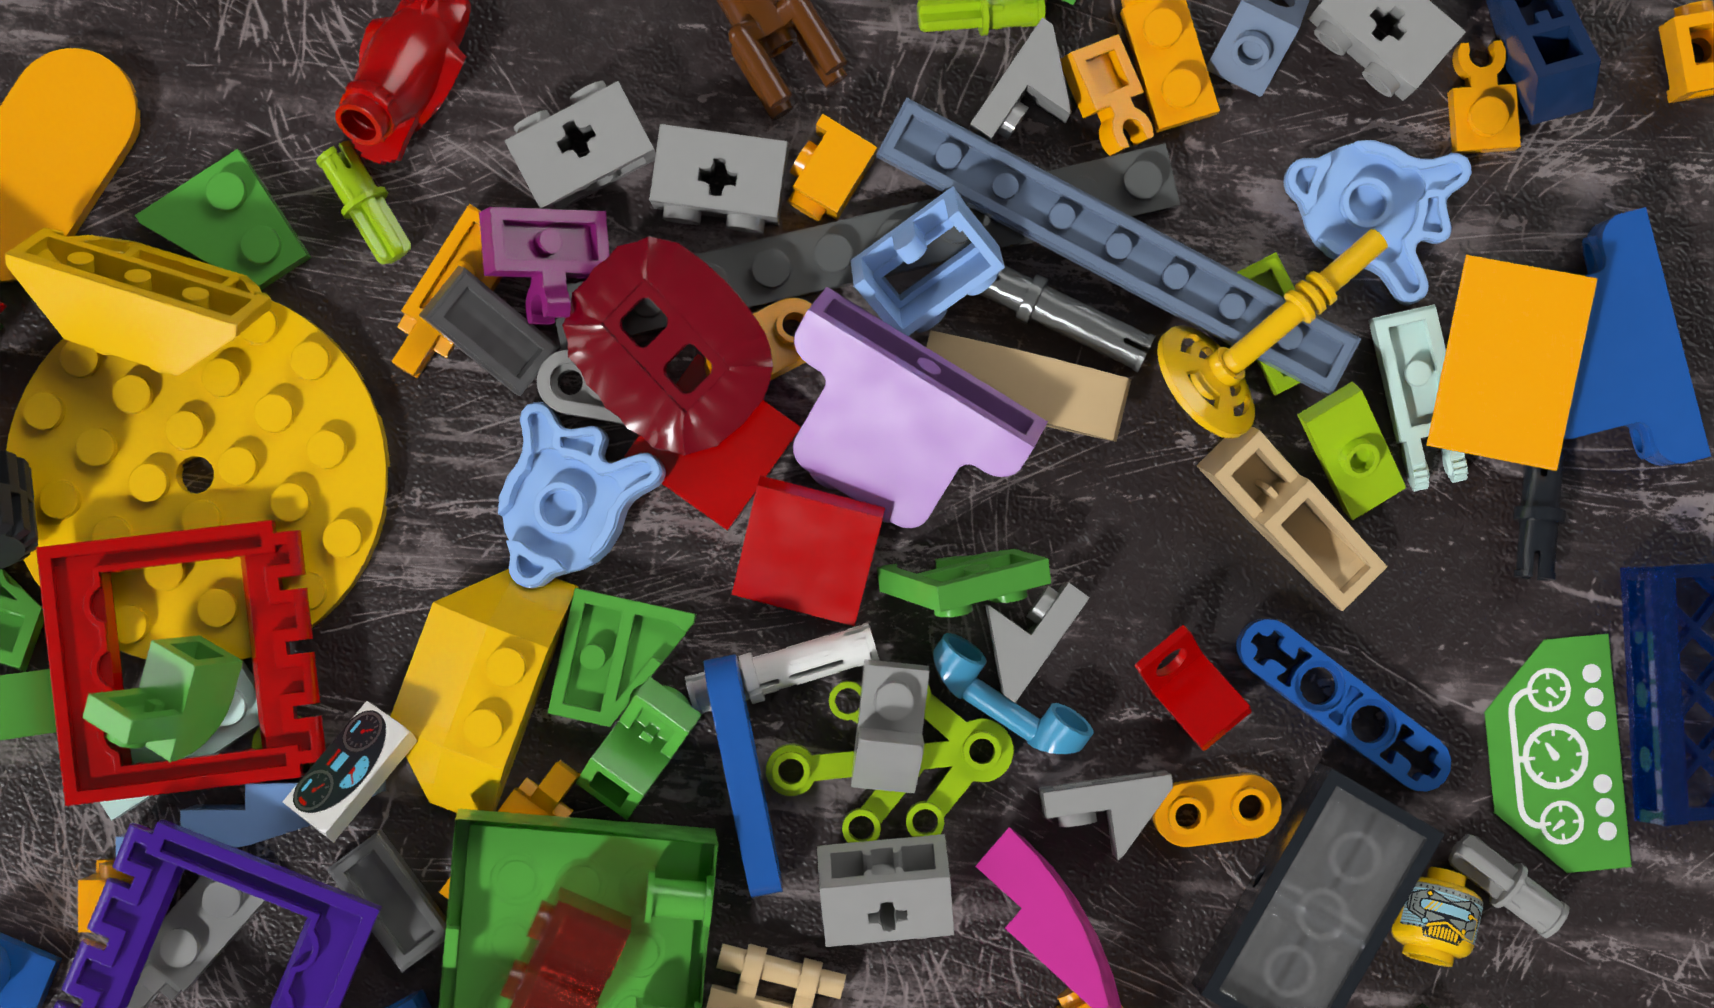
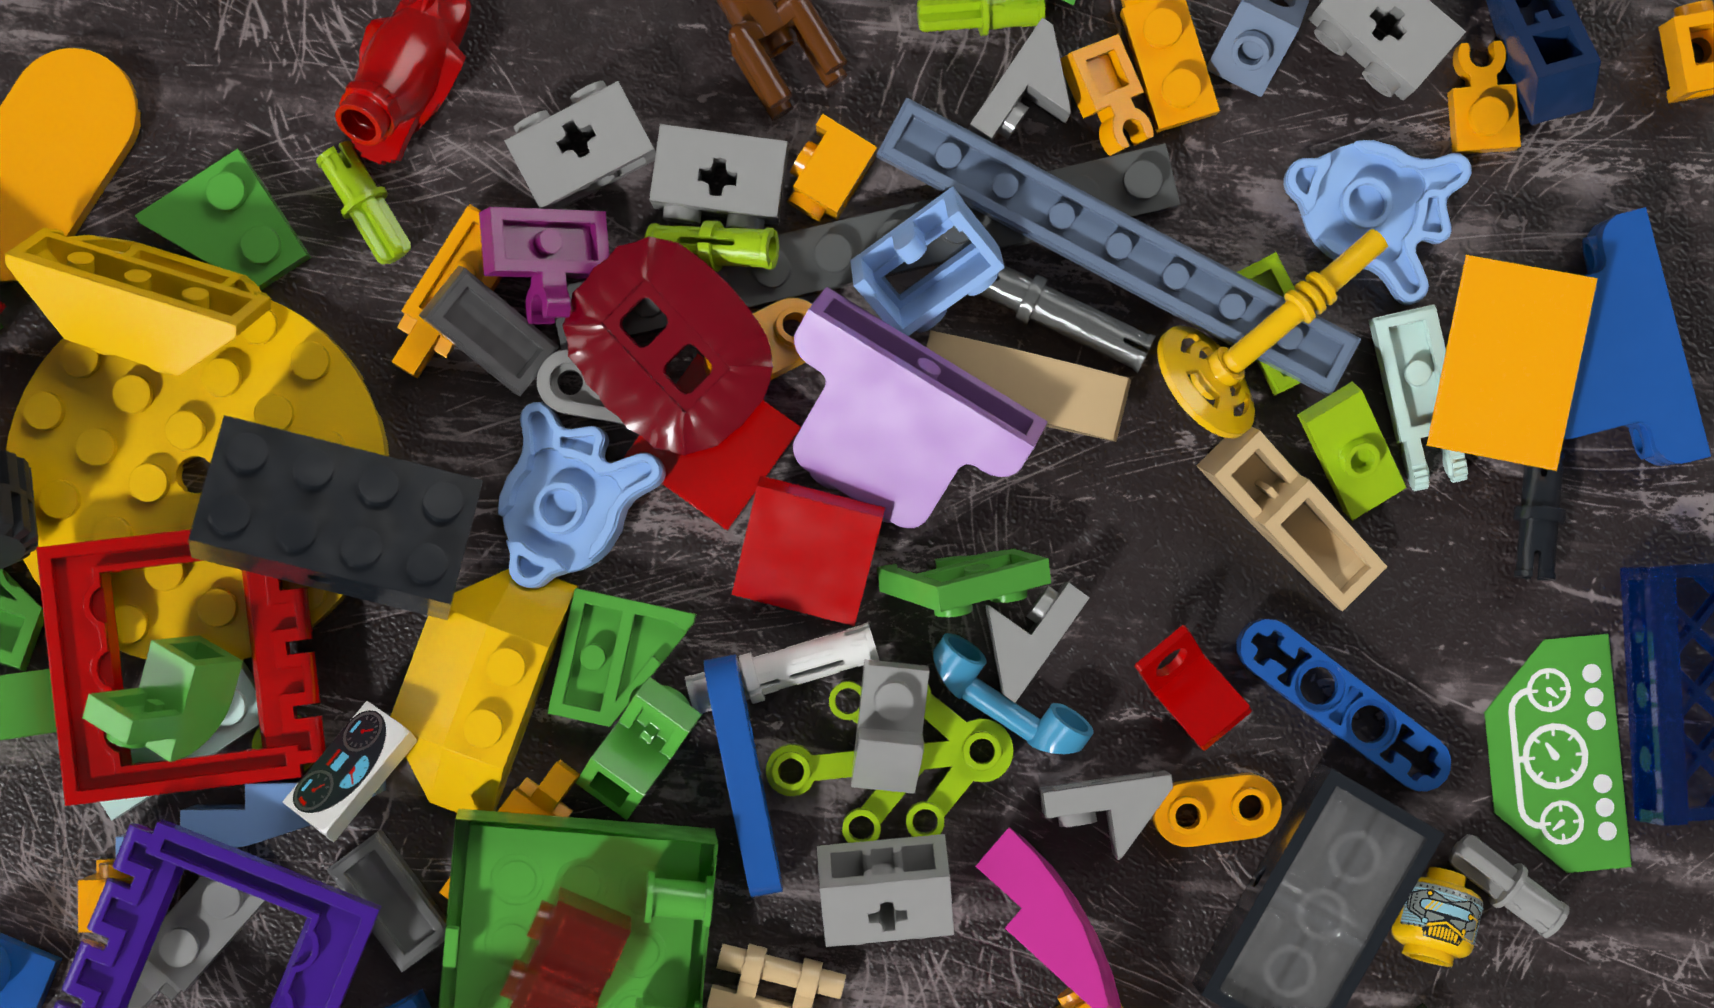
(334, 517): none -> black brick
(722, 245): none -> lime pin

